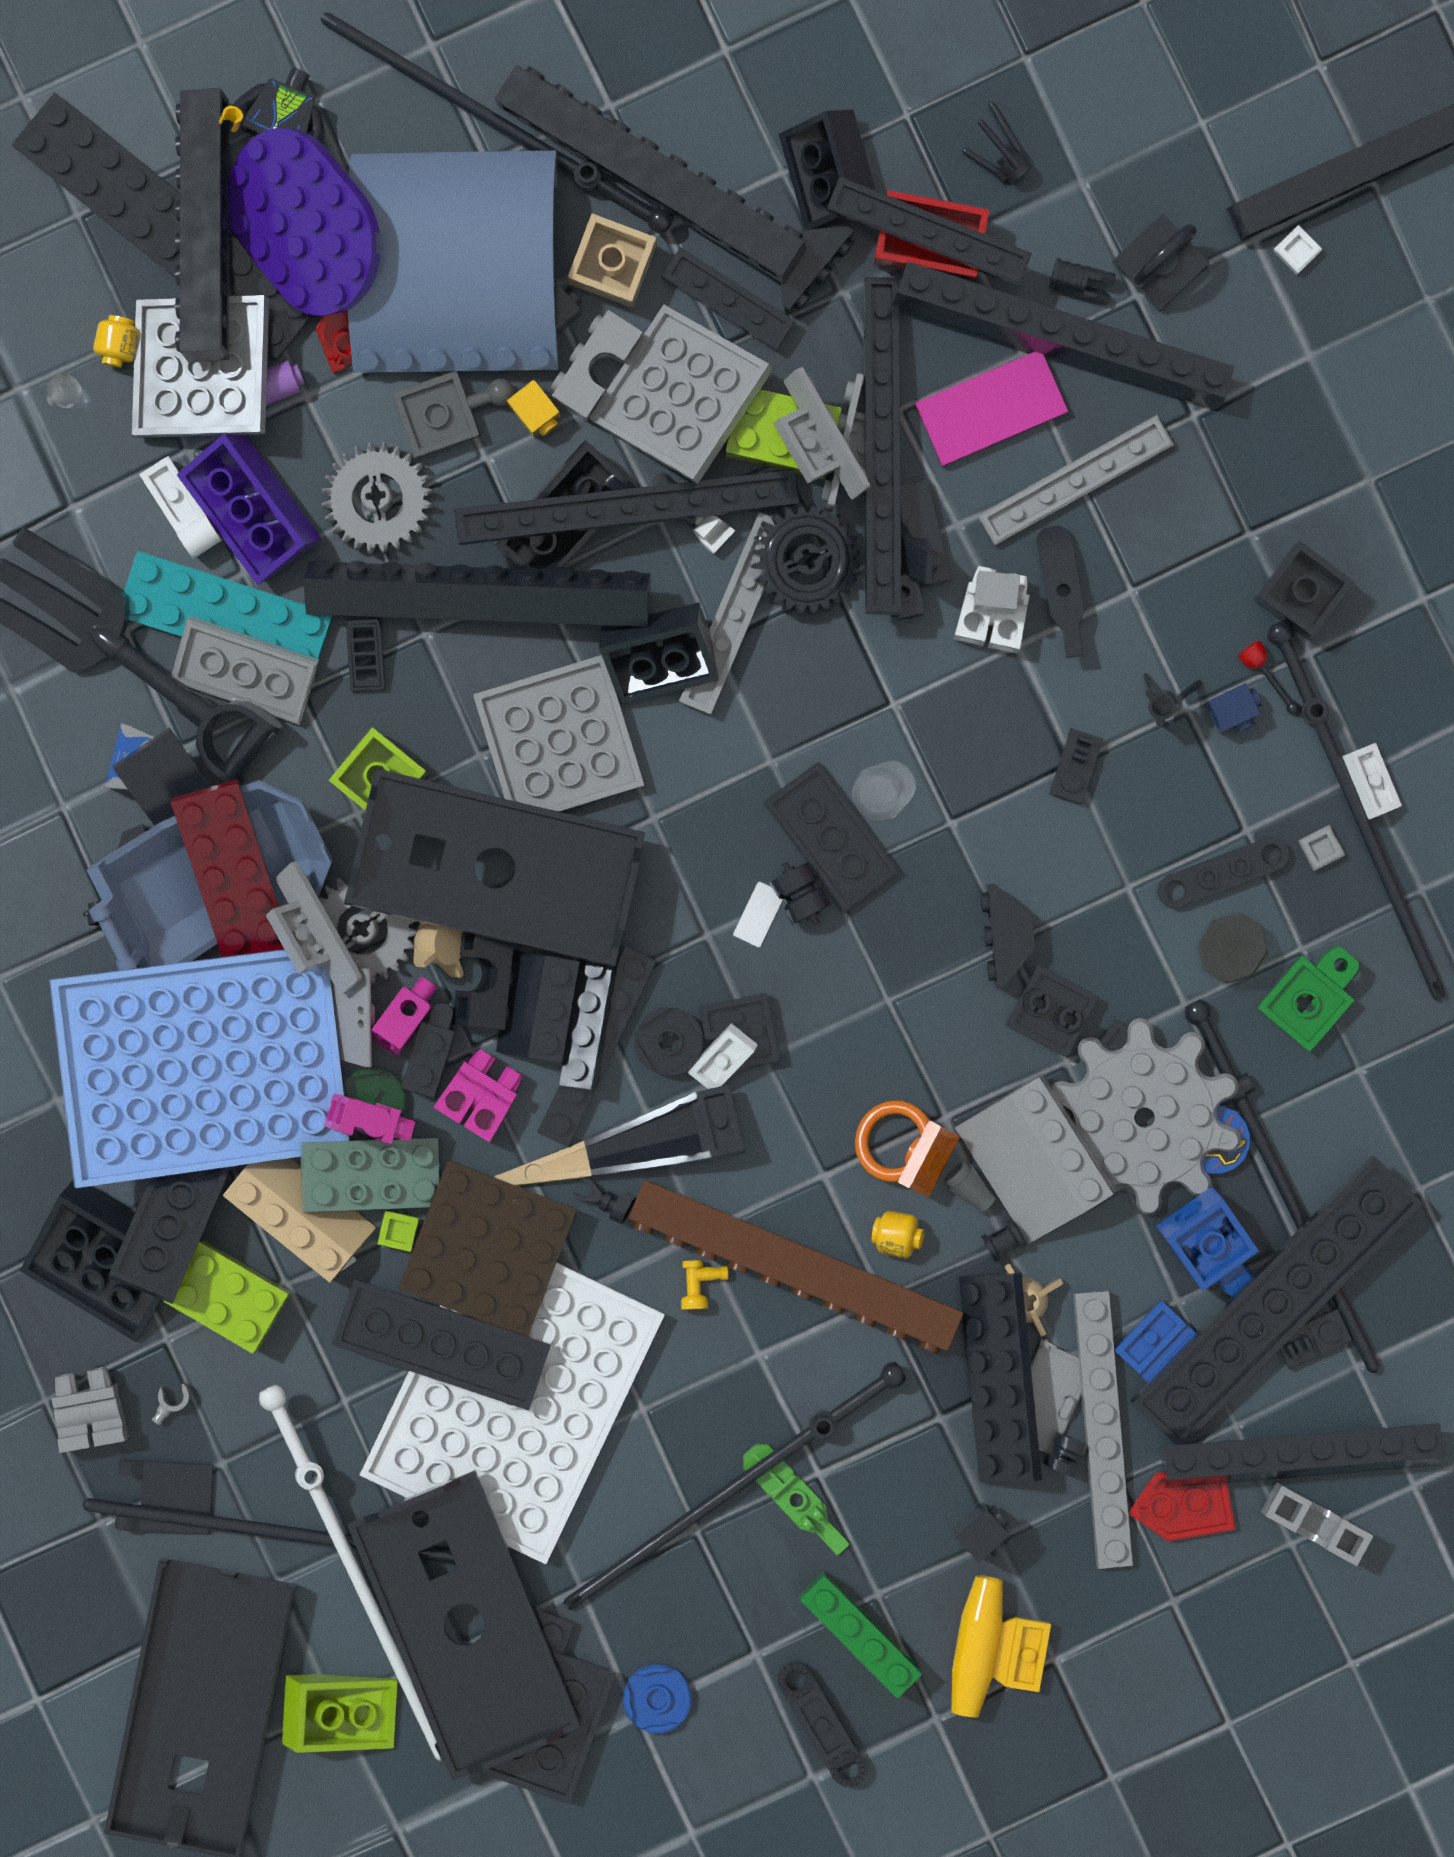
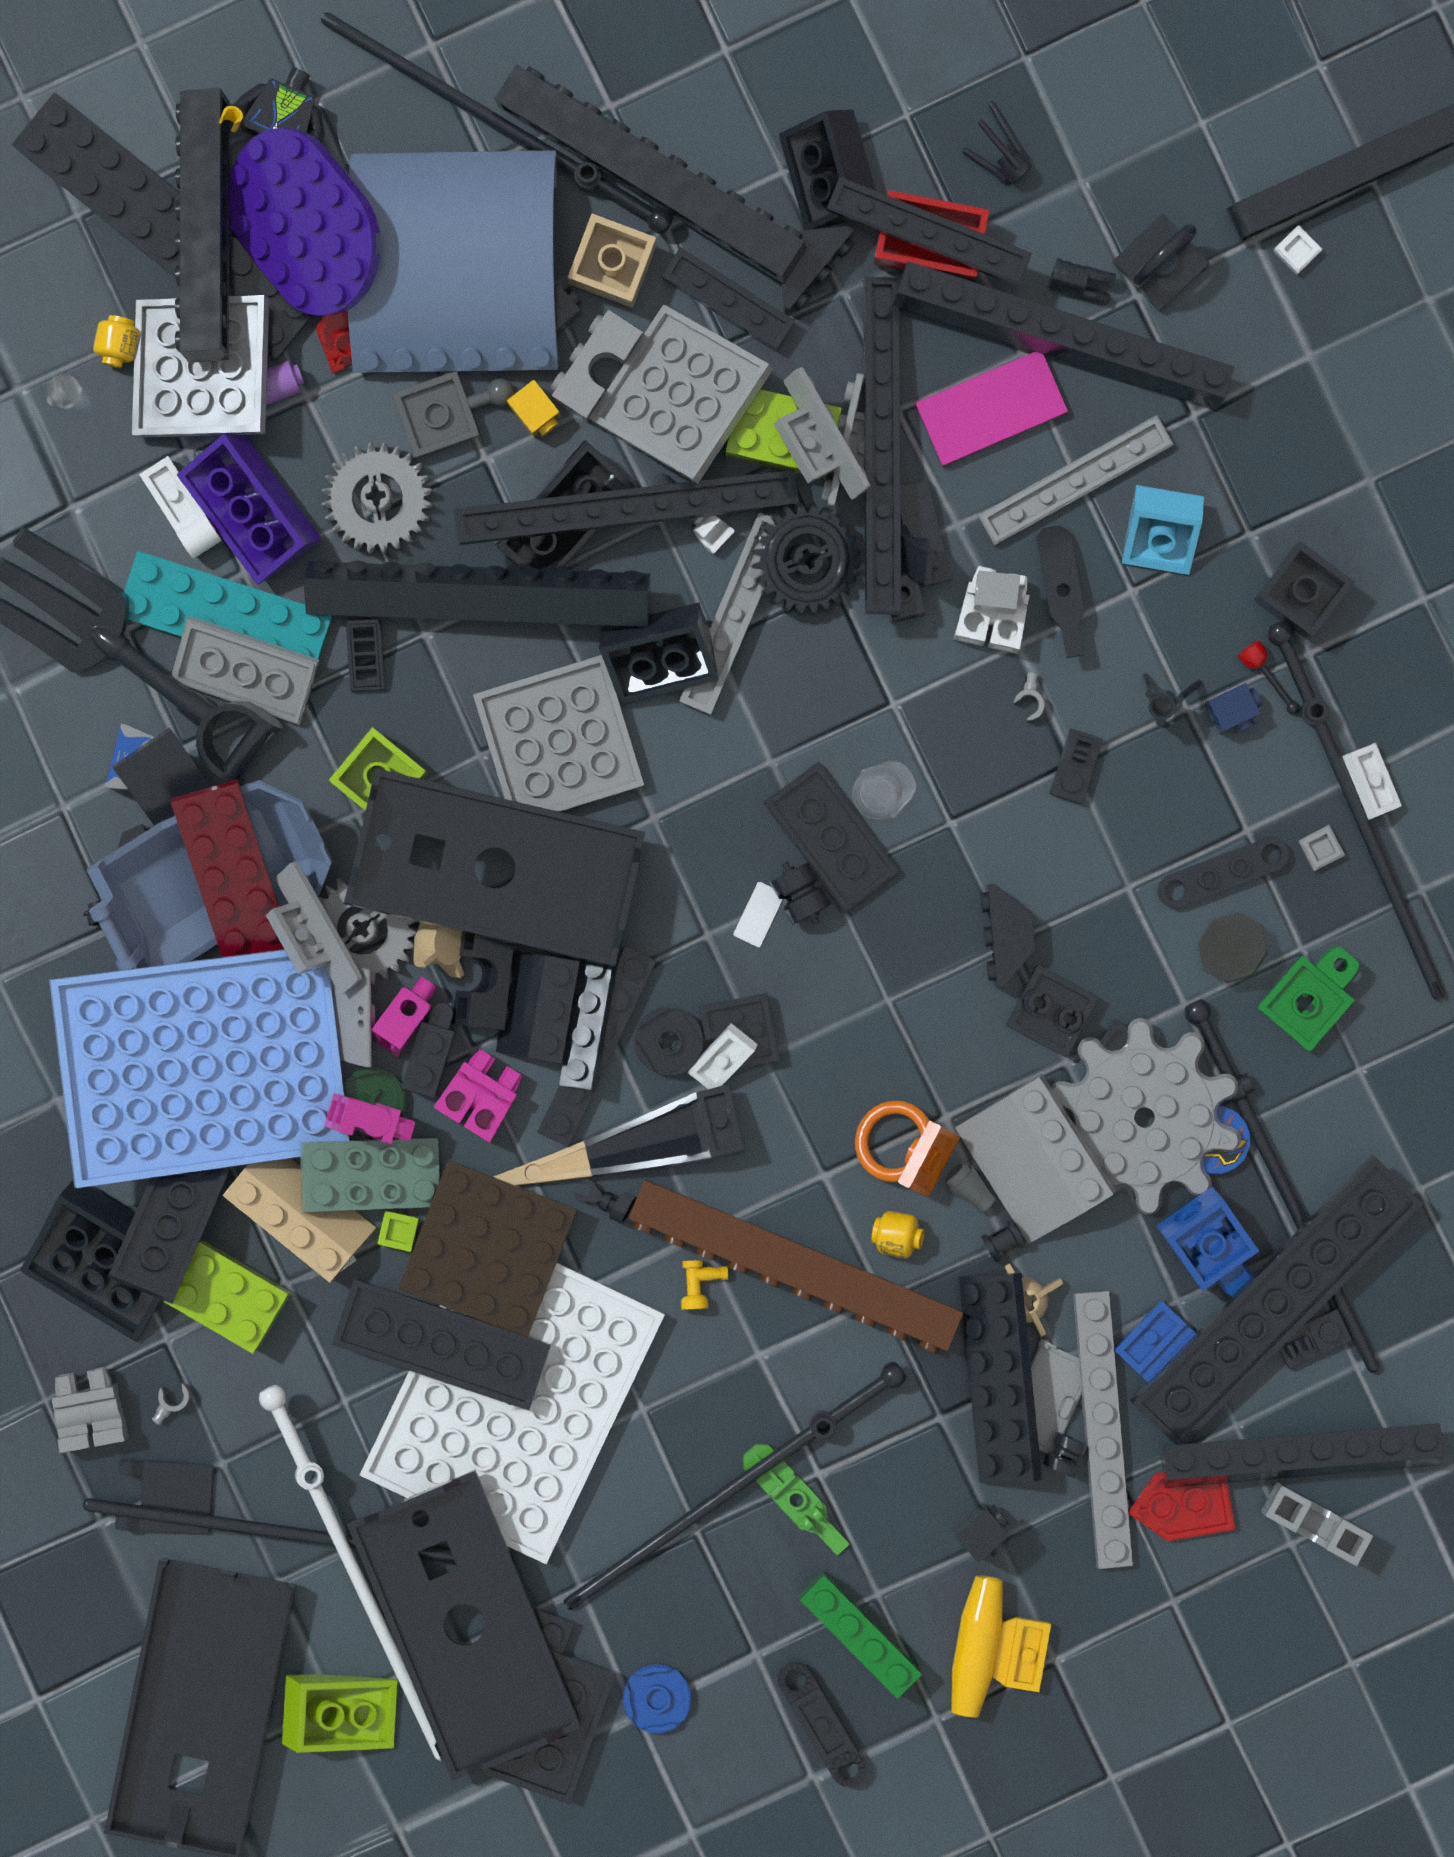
(1030, 689): none -> light grey piece
(1163, 529): none -> medium azure slope

